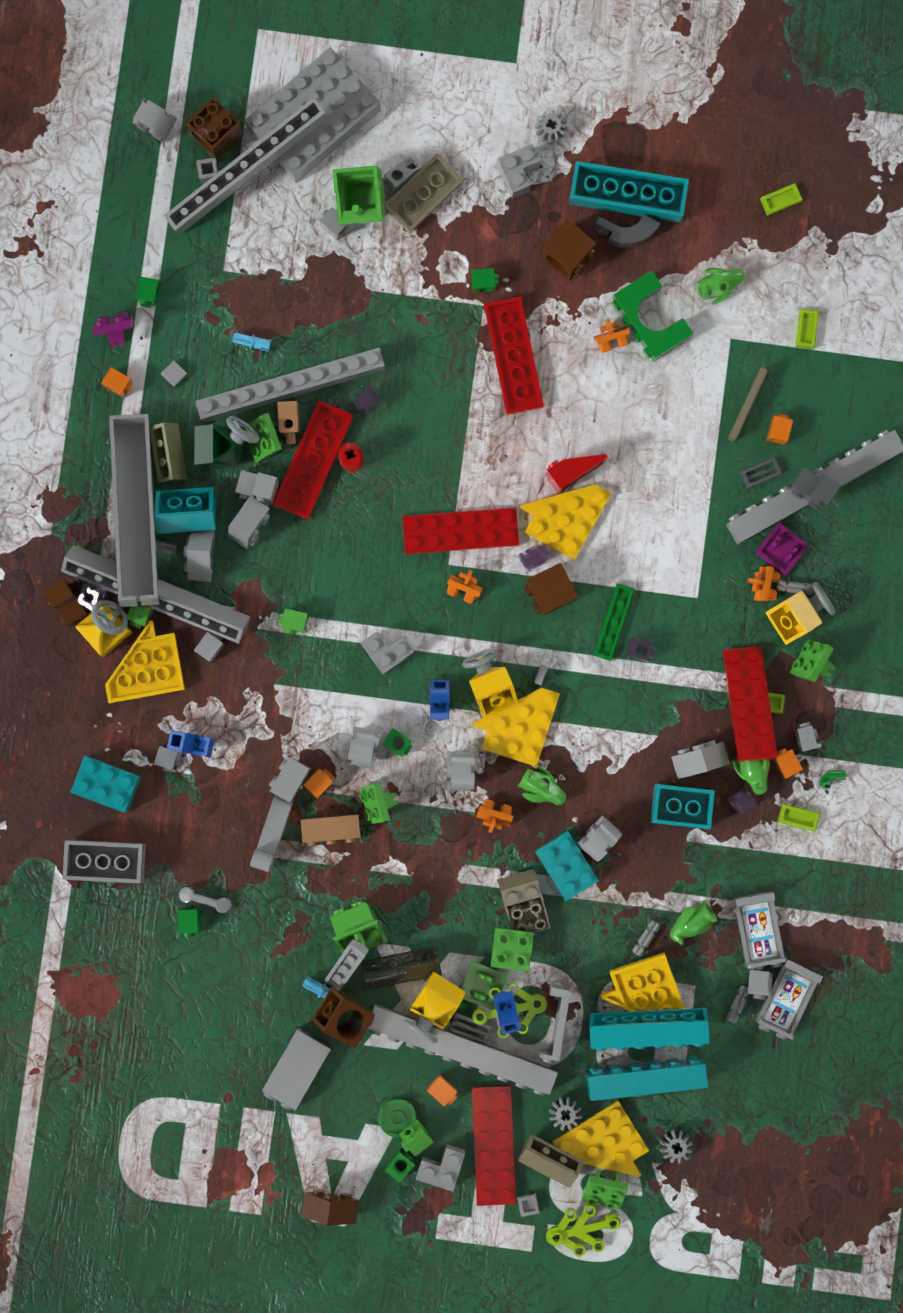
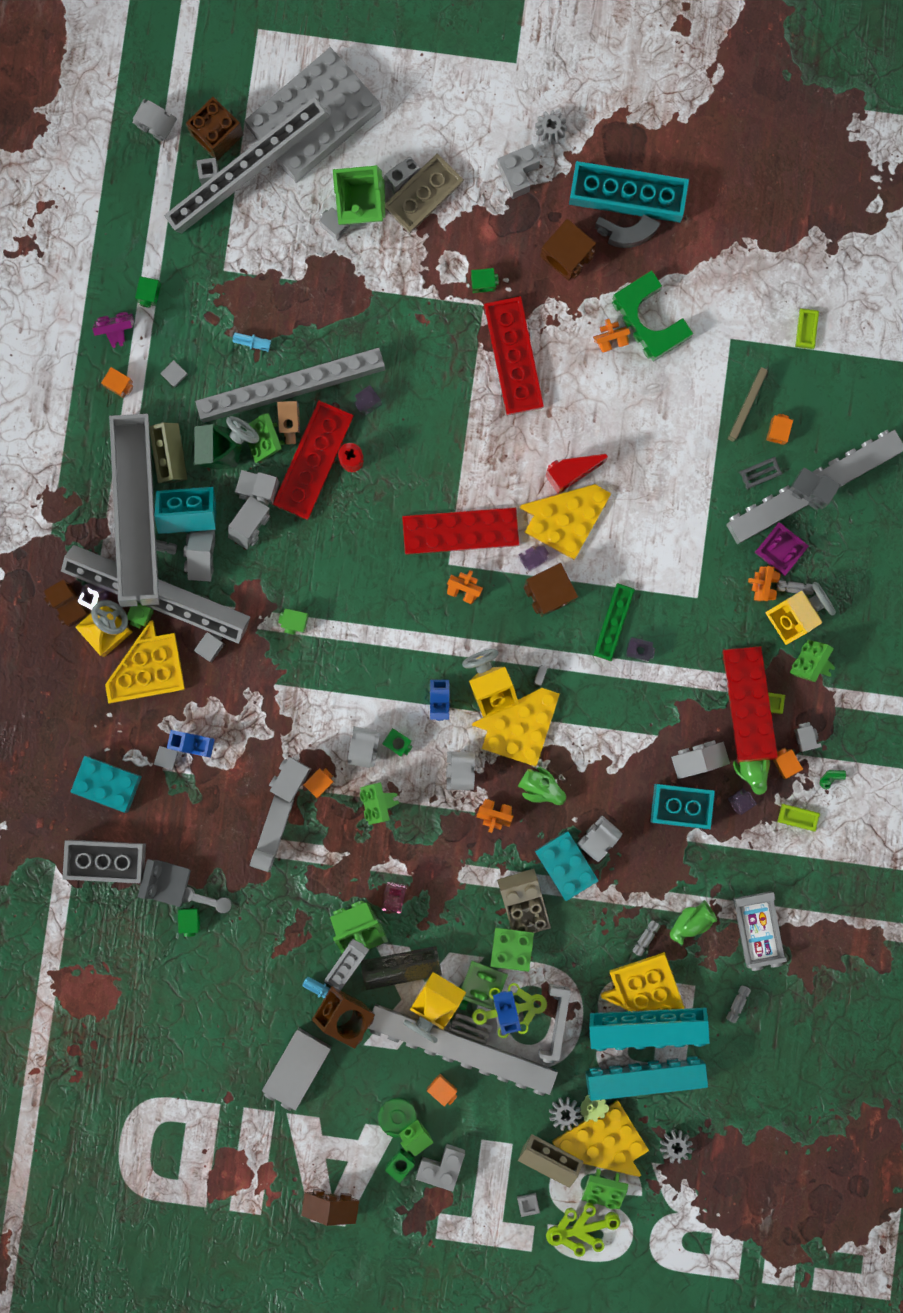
(164, 882): none -> dark grey bracket
(330, 829): medium nougat brick -> none
(386, 657): light grey brick -> none
(394, 896): none -> clear pink slope
(493, 1145): red plate -> none
(593, 1109): none -> yellowish green piece
(719, 283): bright green animal -> none
(760, 984): light grey brick -> none
(781, 199): lime tile -> none
(788, 999): panel -> none

